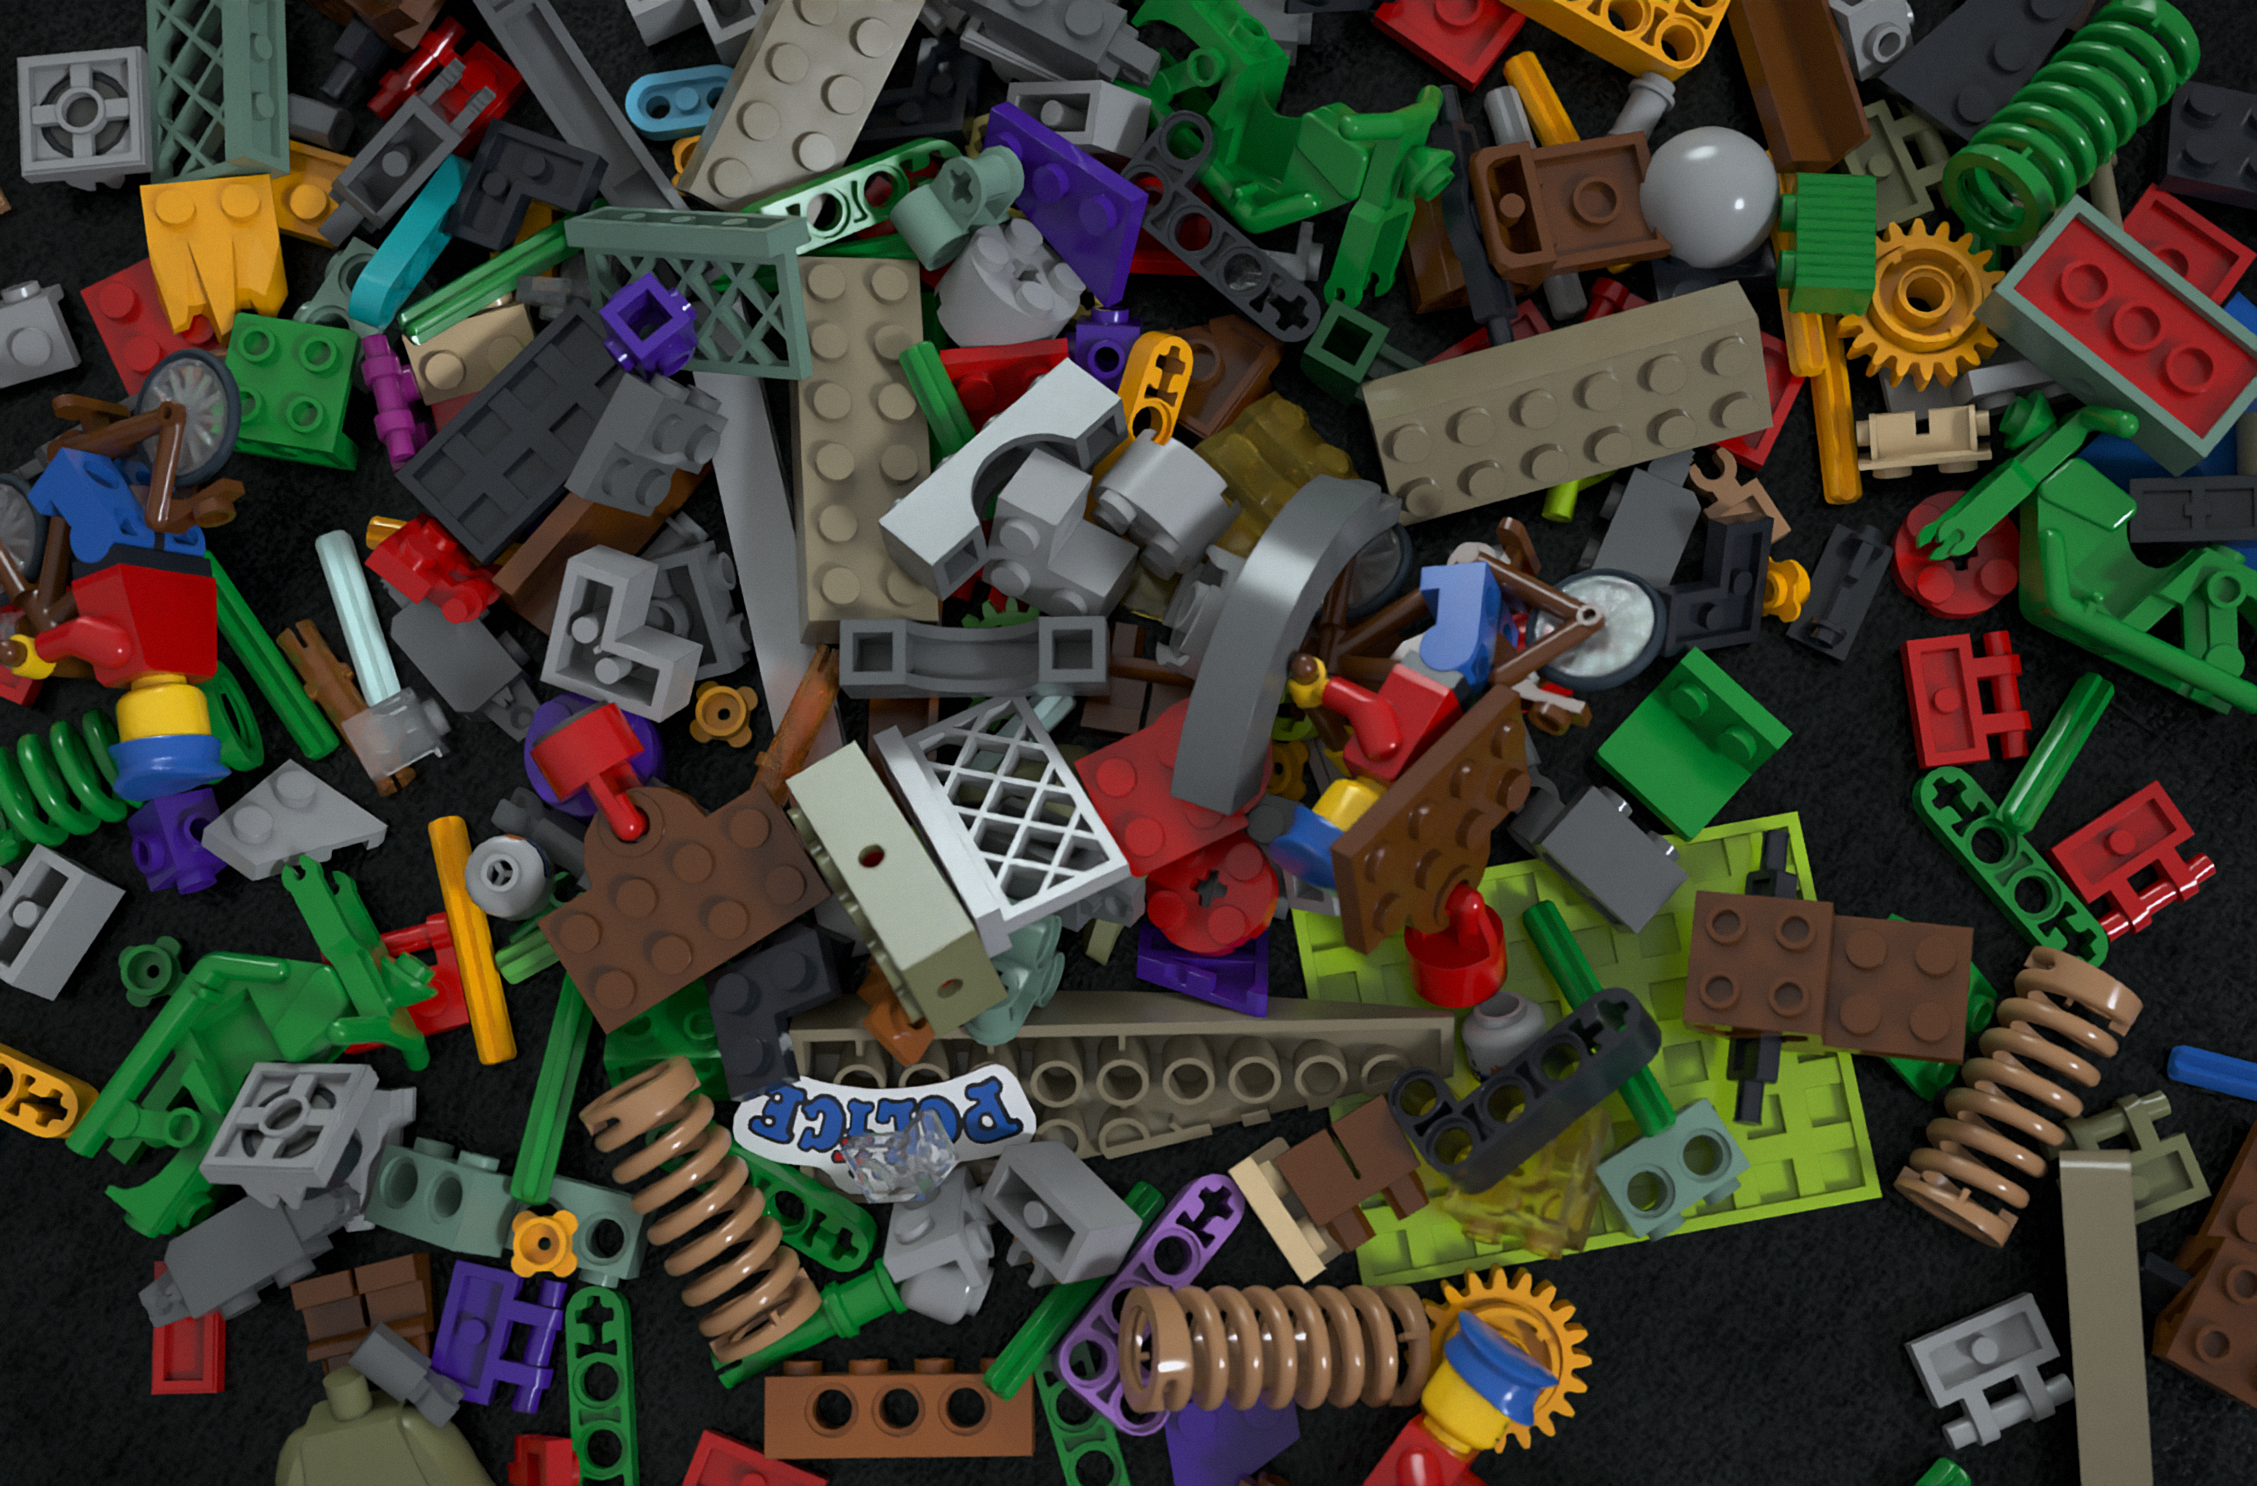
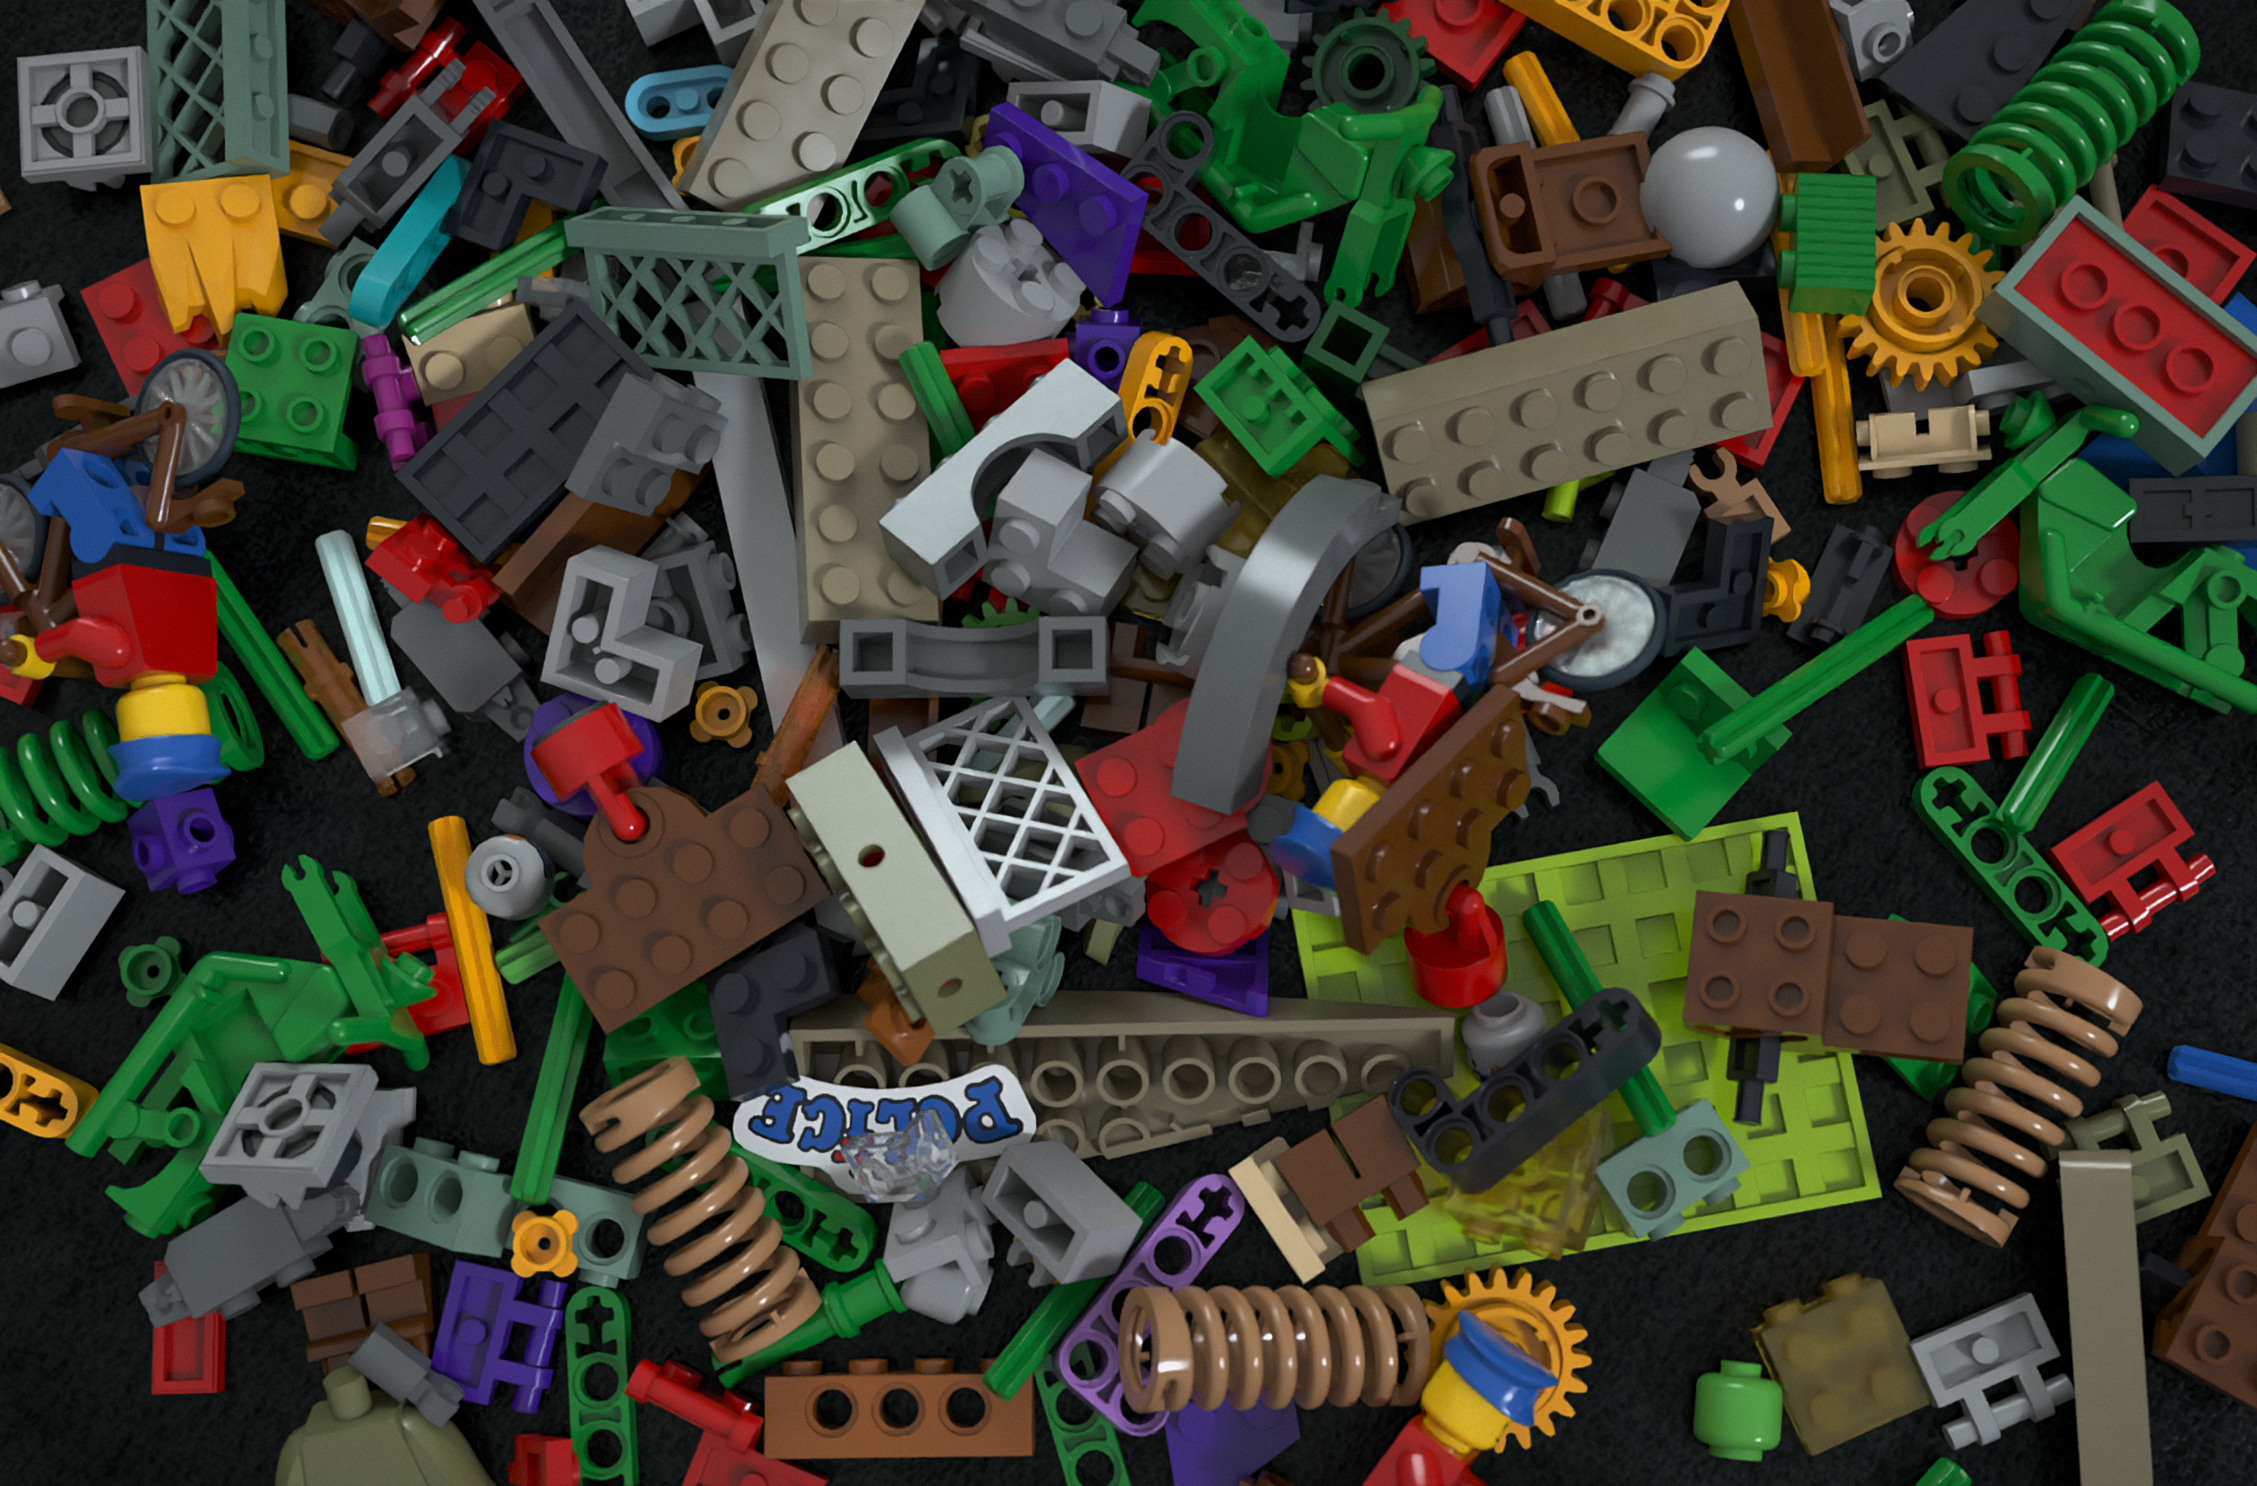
(287, 818): light grey wing -> none
(646, 309): dark purple brick -> none
(678, 1391): none -> red plate
(1274, 408): none -> green bracket
(1364, 43): none -> dark green gear
(1601, 854): dark grey hinge -> none
(1738, 1411): none -> bright green head
(1813, 680): none -> green axle
(1840, 1362): none -> clear yellow plate

